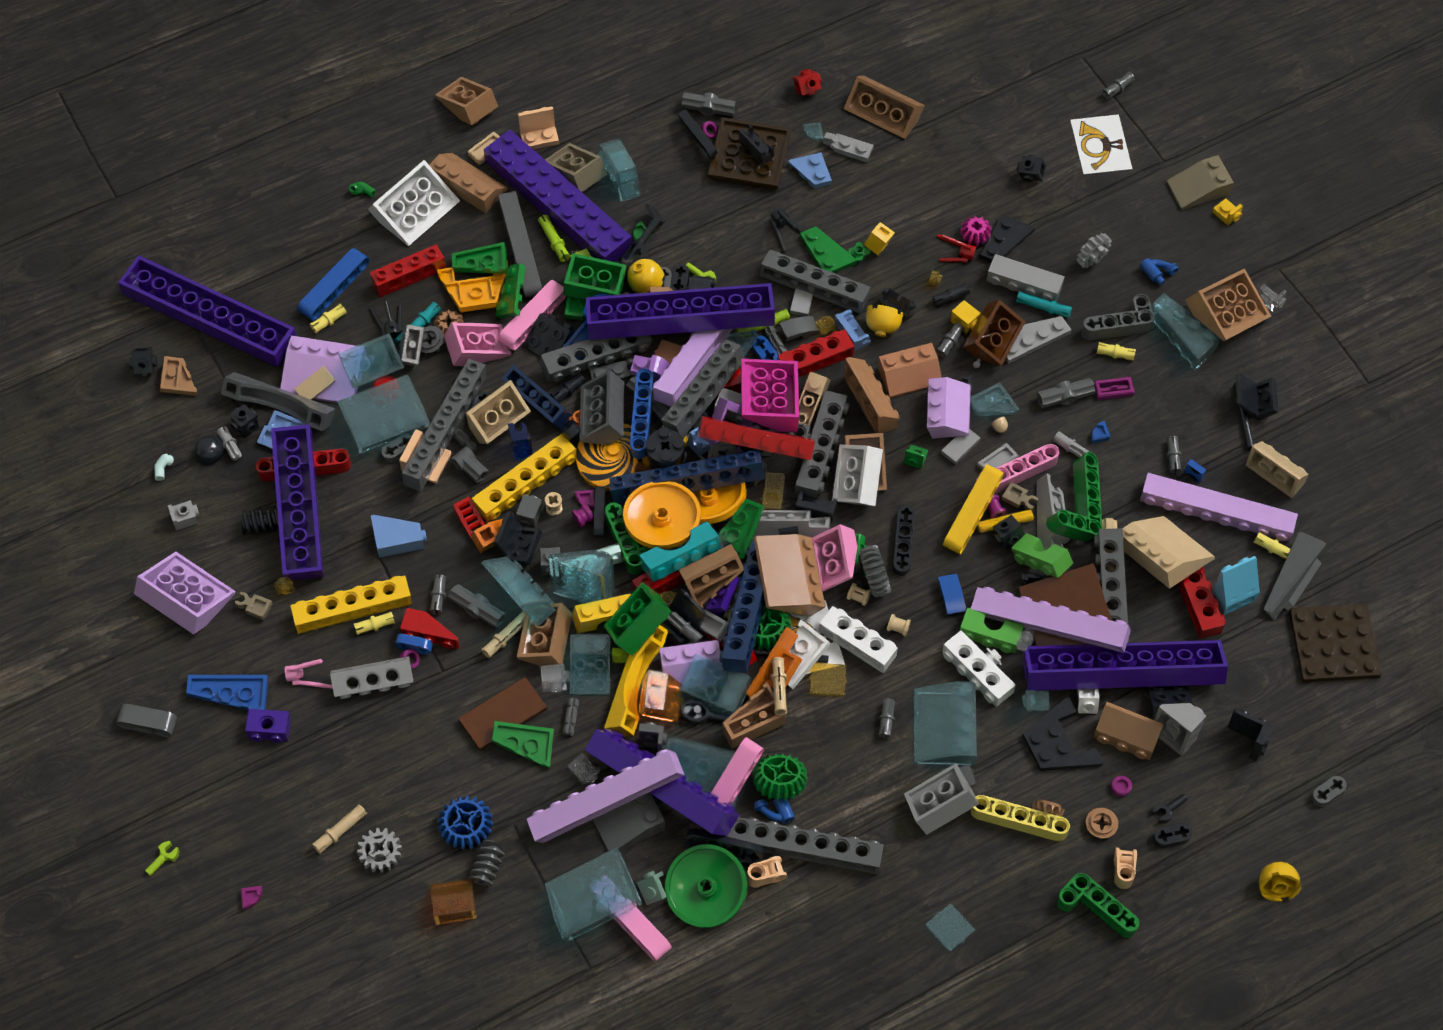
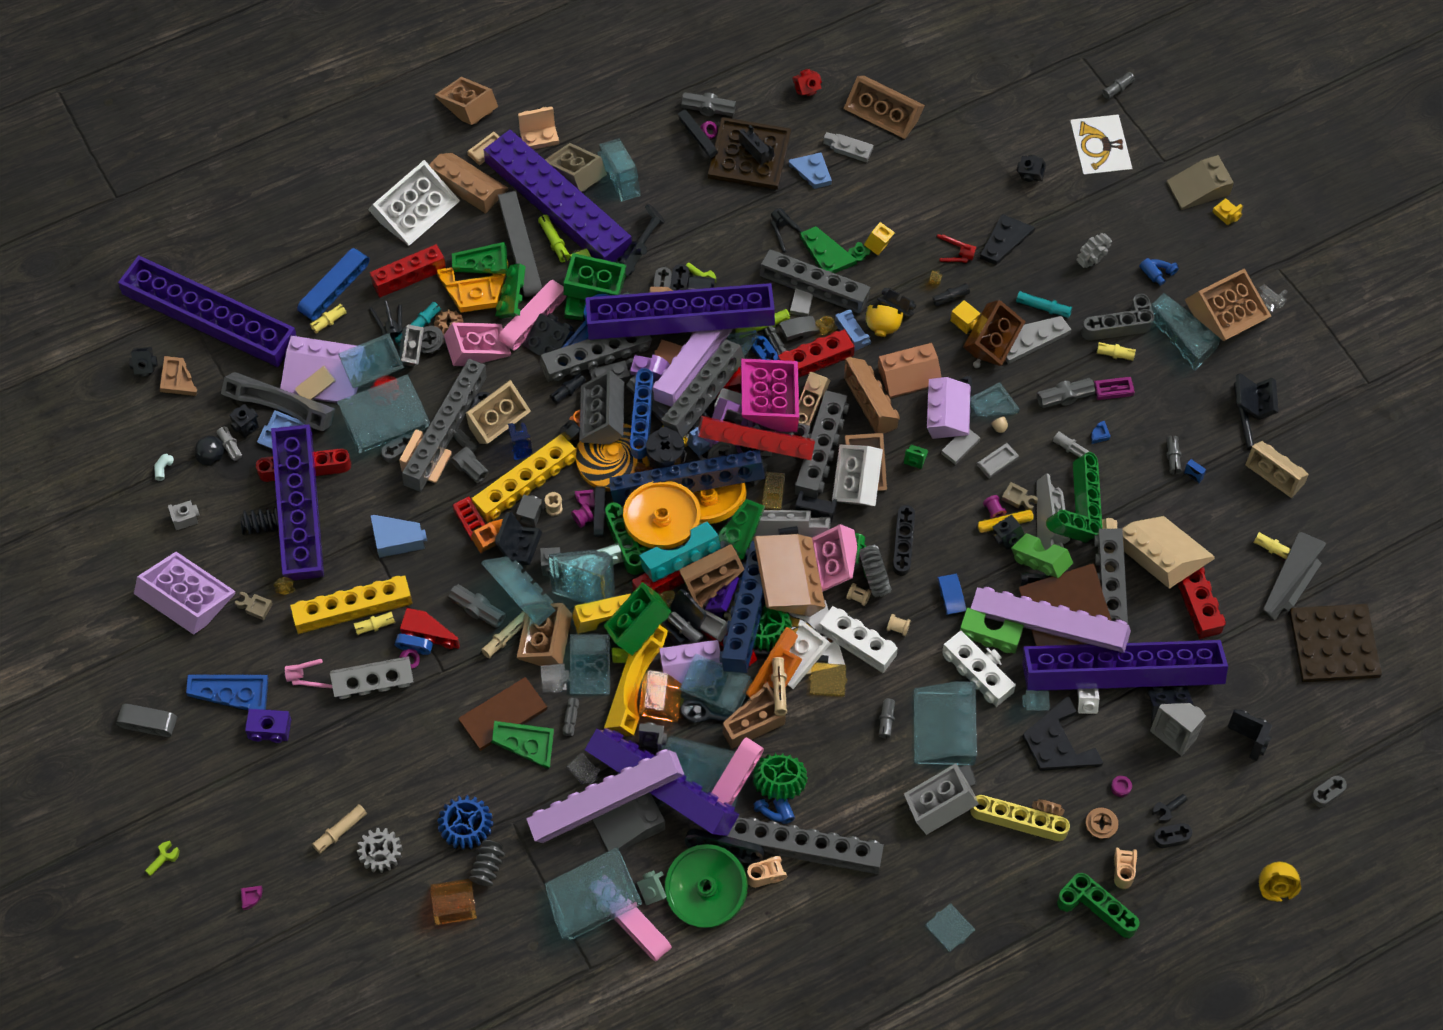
(360, 188): green arm -> none
(438, 594): dark grey pin -> none
(537, 396): dark blue brick -> none
(638, 231): green tile -> none
(643, 275): yellow cylinder -> none
(814, 130): clear light blue tile -> none
(950, 340): dark grey pin -> none
(973, 509): yellow beam -> none
(976, 230): dark pink gear -> none
(1024, 278): light grey brick -> none
(1025, 467): bright pink beam -> none
(1025, 639): clear pin -> none
(1128, 731): medium nougat slope -> none
(1218, 507): lavender brick -> none
(1237, 585): medium azure slope -> none

